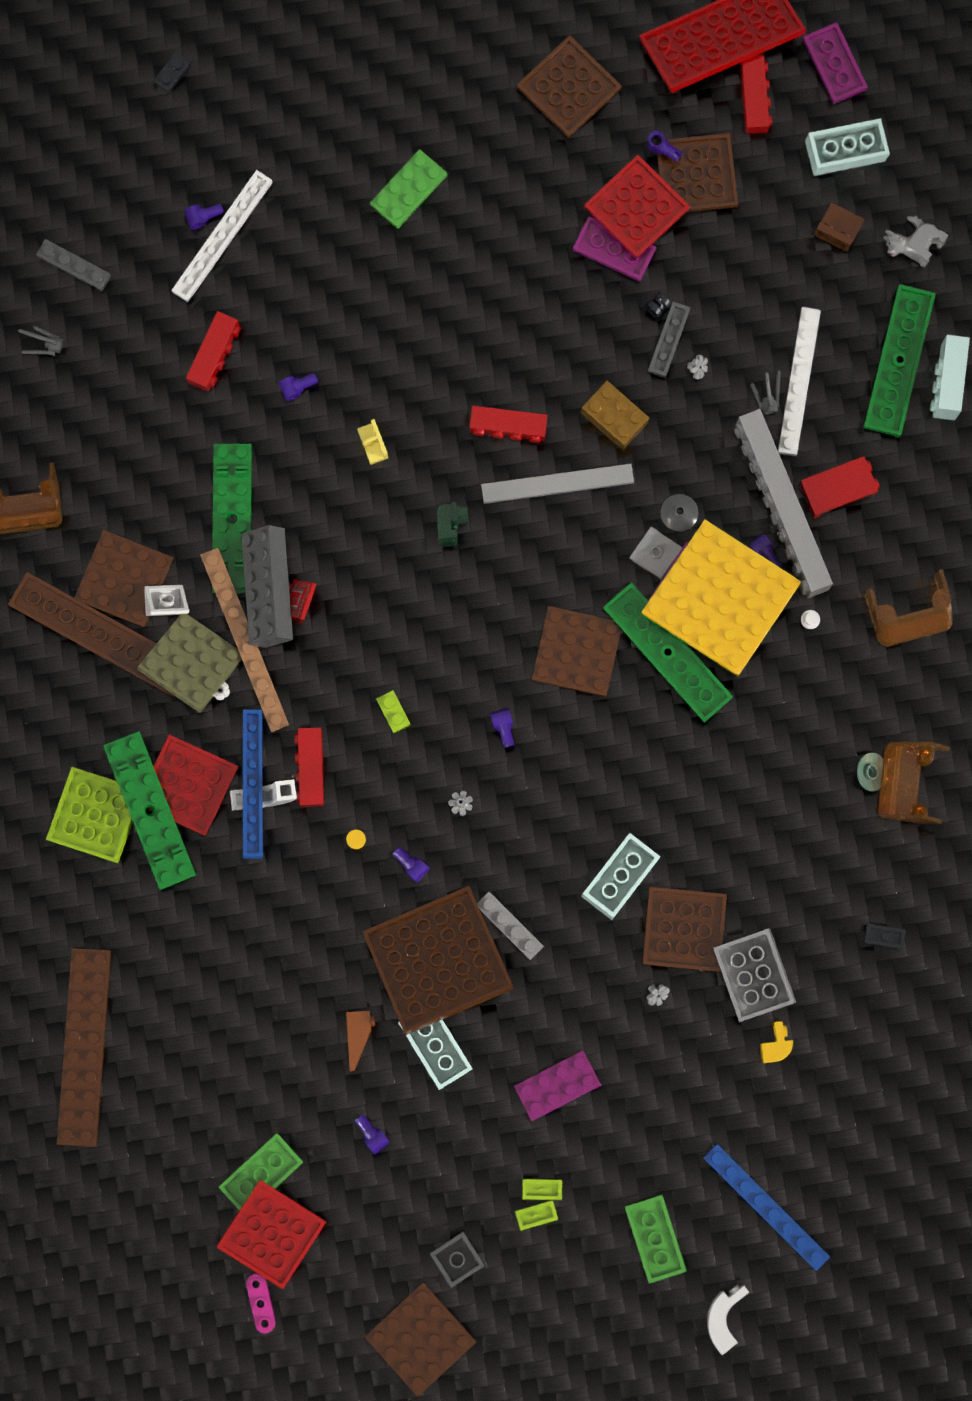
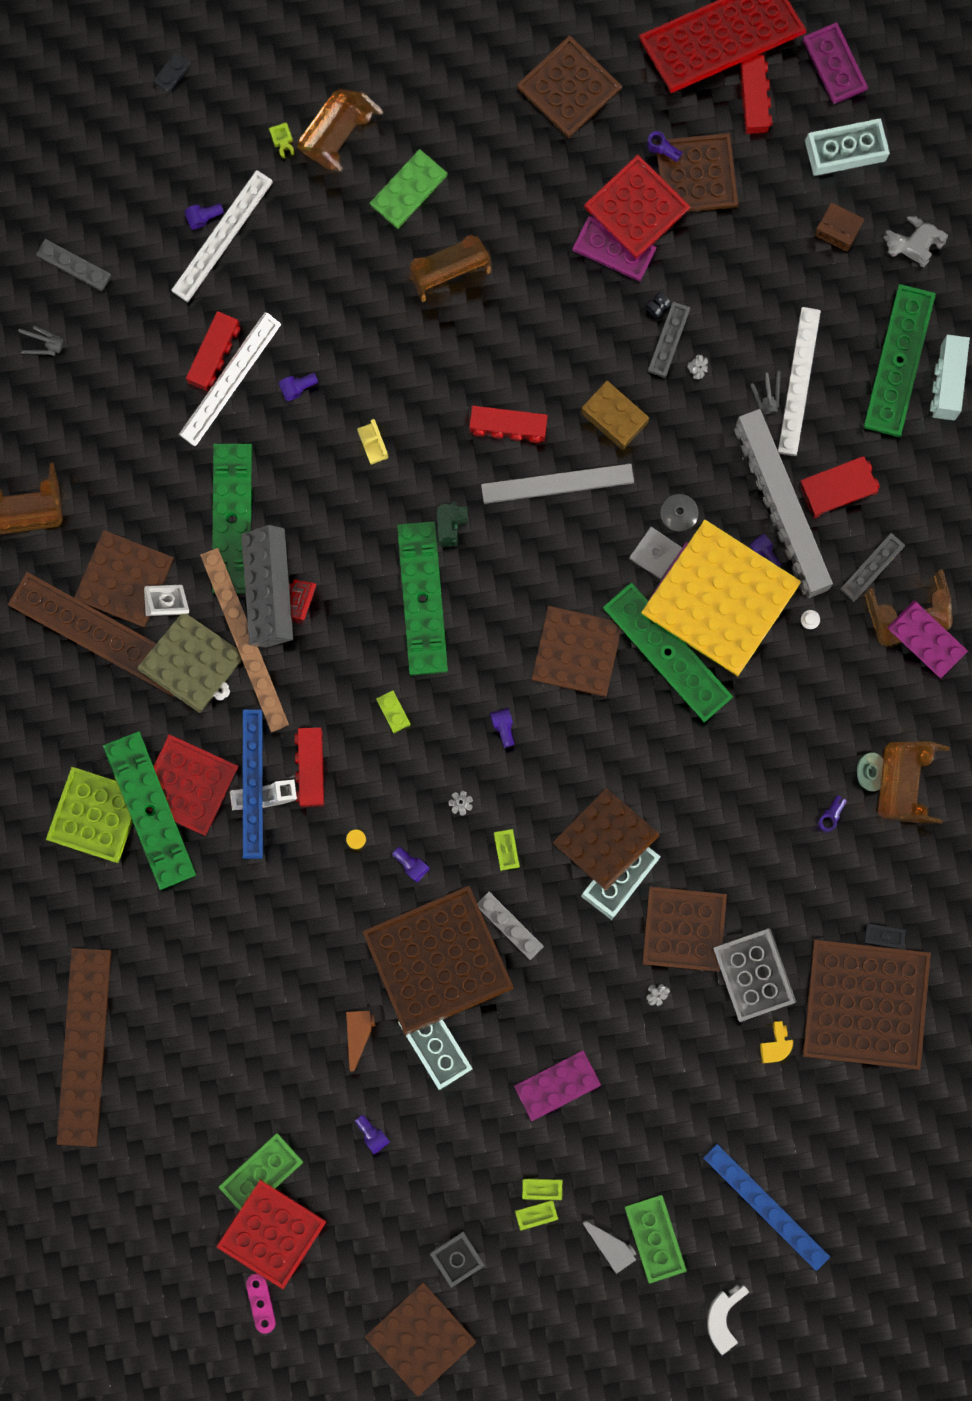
(229, 379): none -> white plate
(281, 137): none -> lime plate
(334, 125): none -> clear orange windscreen
(422, 619): none -> green piece
(449, 264): none -> clear orange windscreen
(506, 850): none -> lime plate
(606, 839): none -> reddish brown plate
(613, 1249): none -> light grey slope
(832, 814): none -> dark purple pin
(866, 1004): none -> reddish brown plate
(872, 567): none -> dark grey plate
(927, 639): none -> magenta plate

